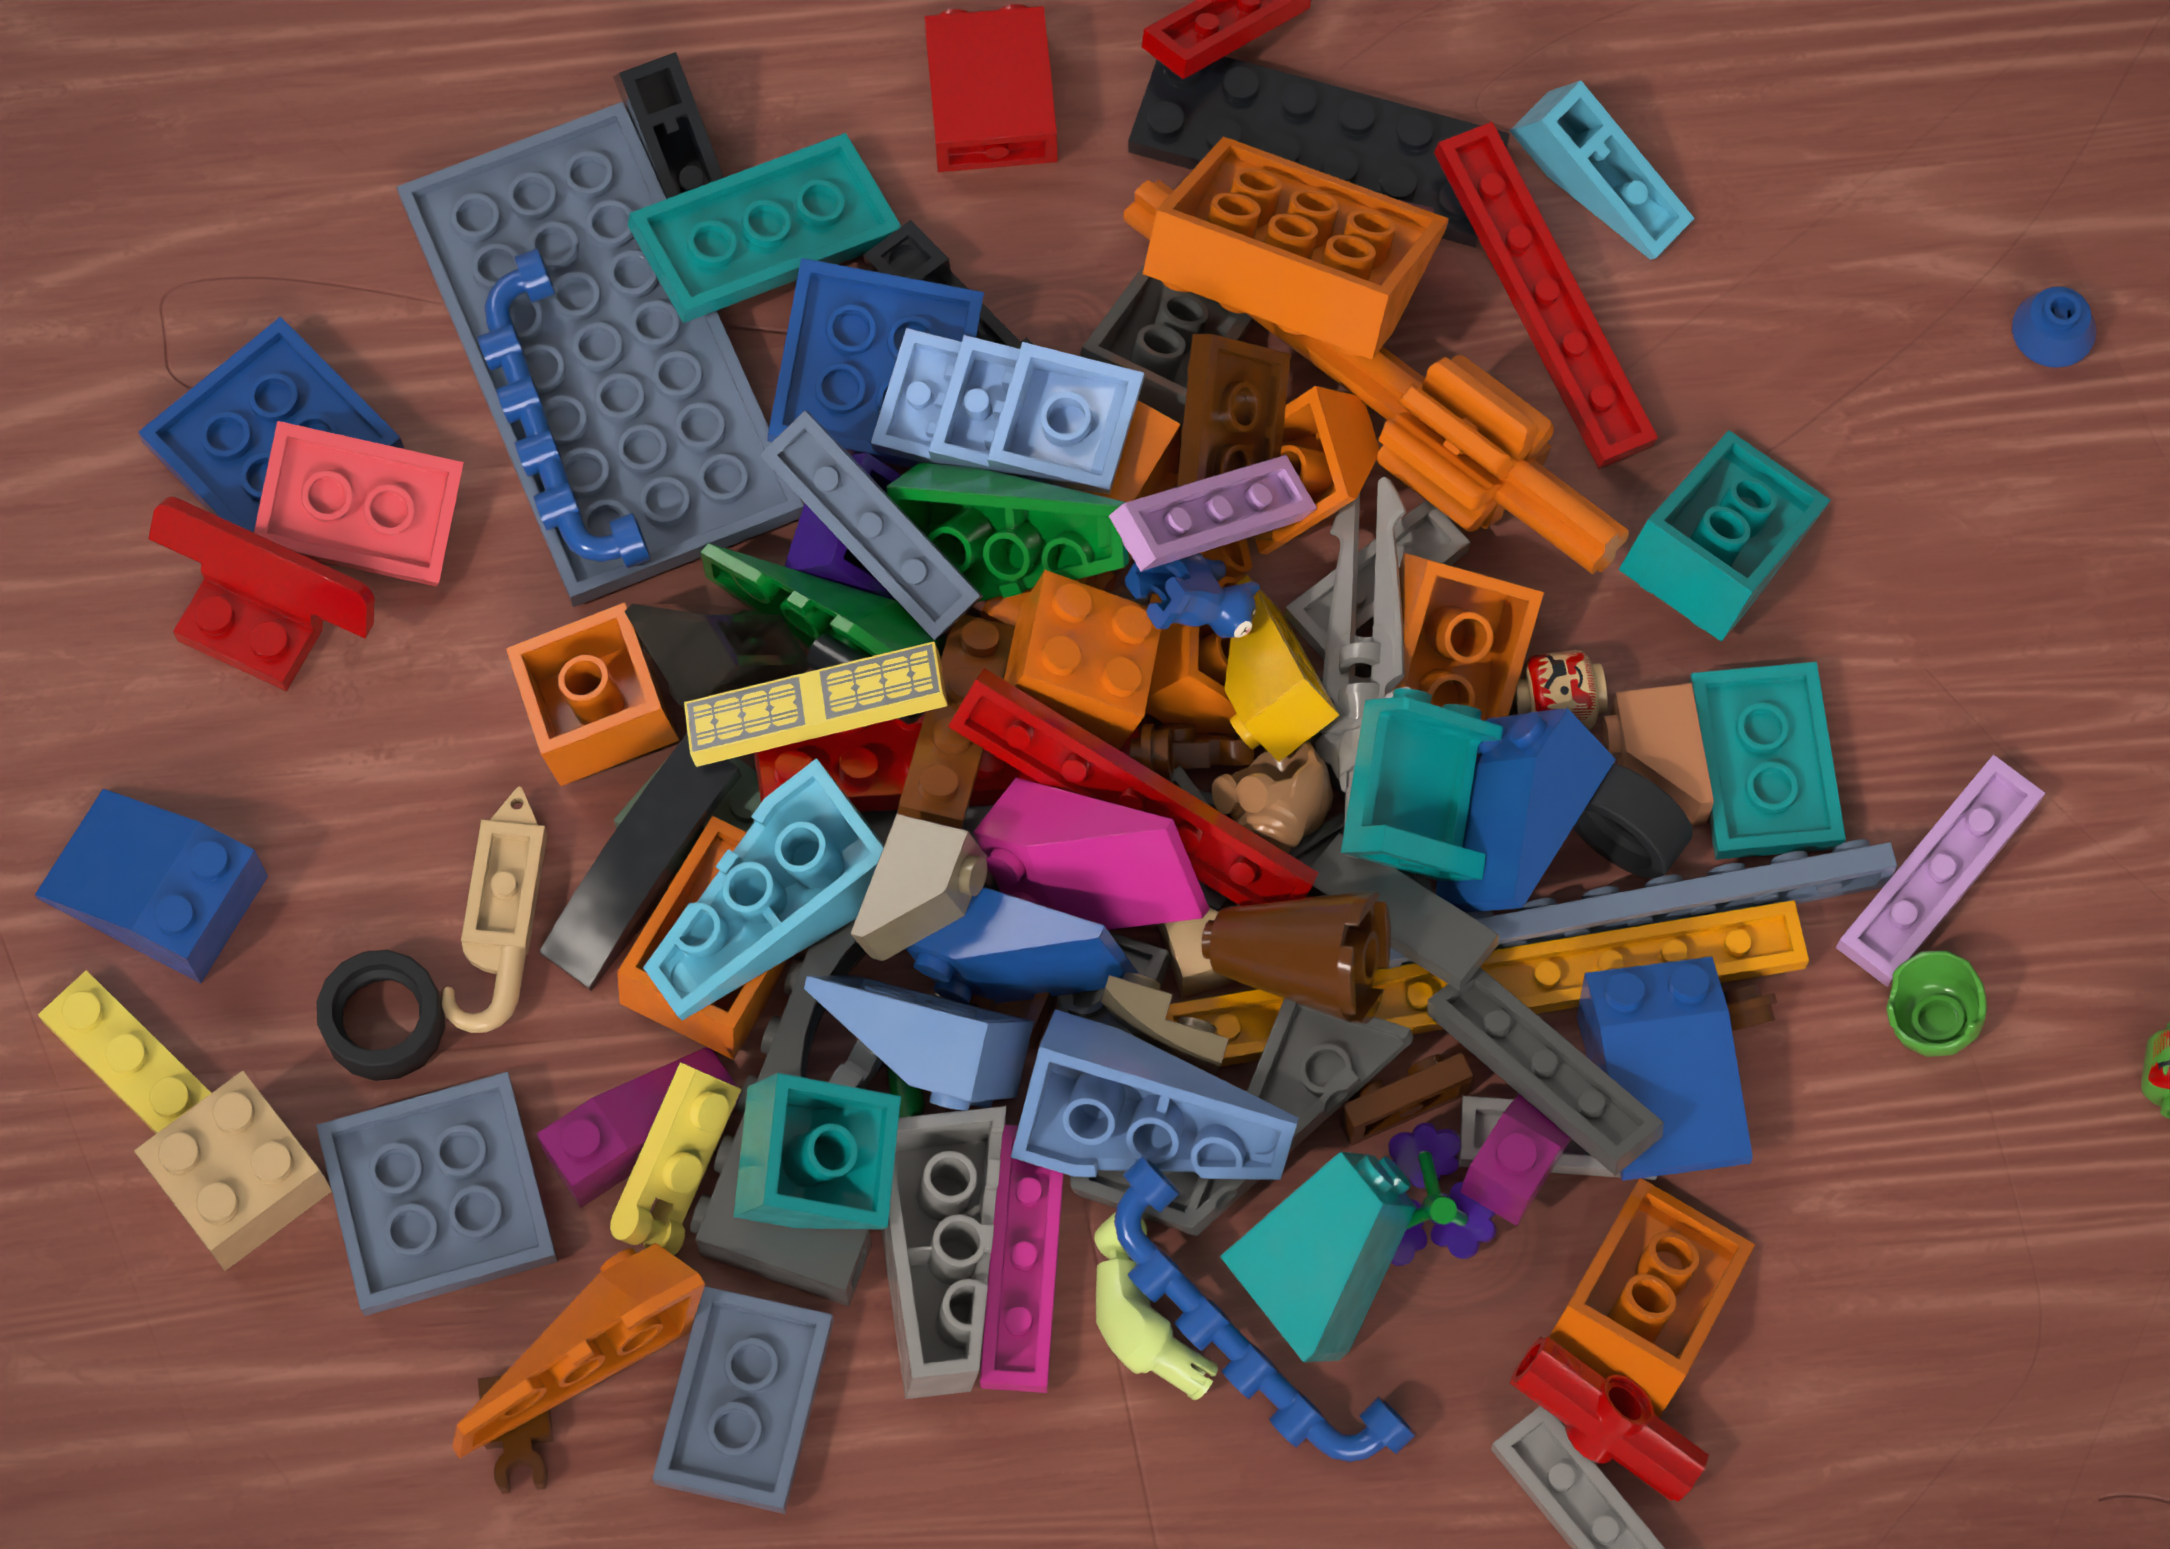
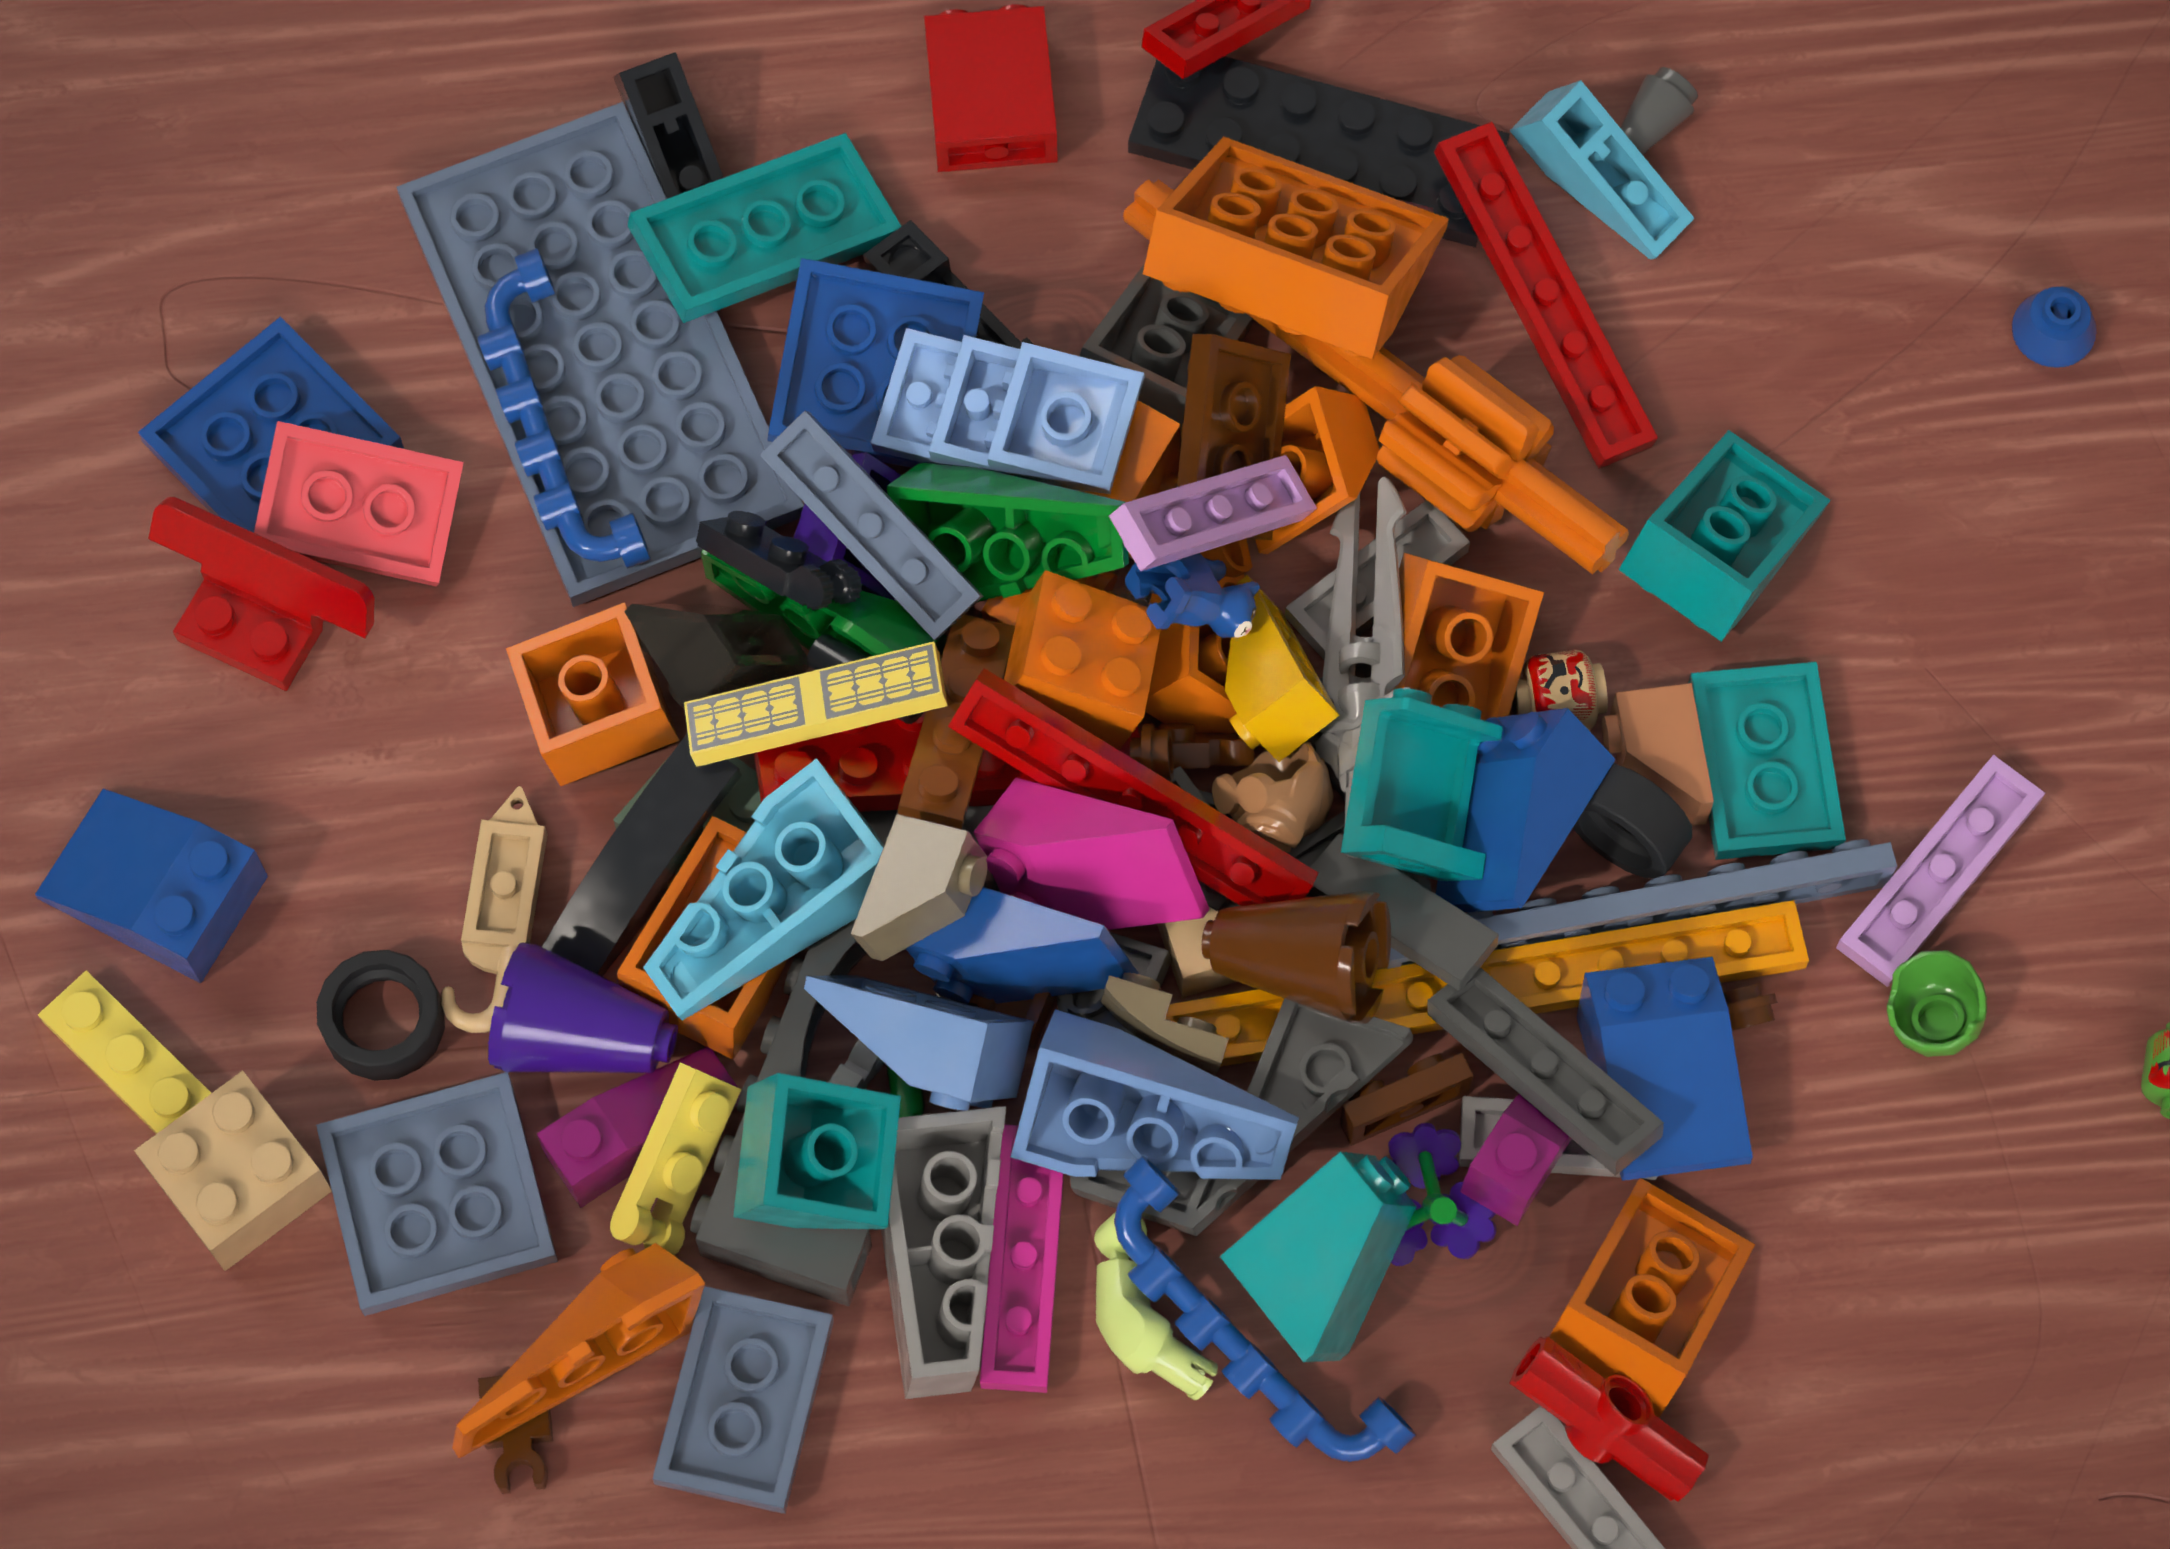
(574, 1020): none -> dark purple cone
(778, 561): none -> black hinge
(1658, 108): none -> dark grey cone

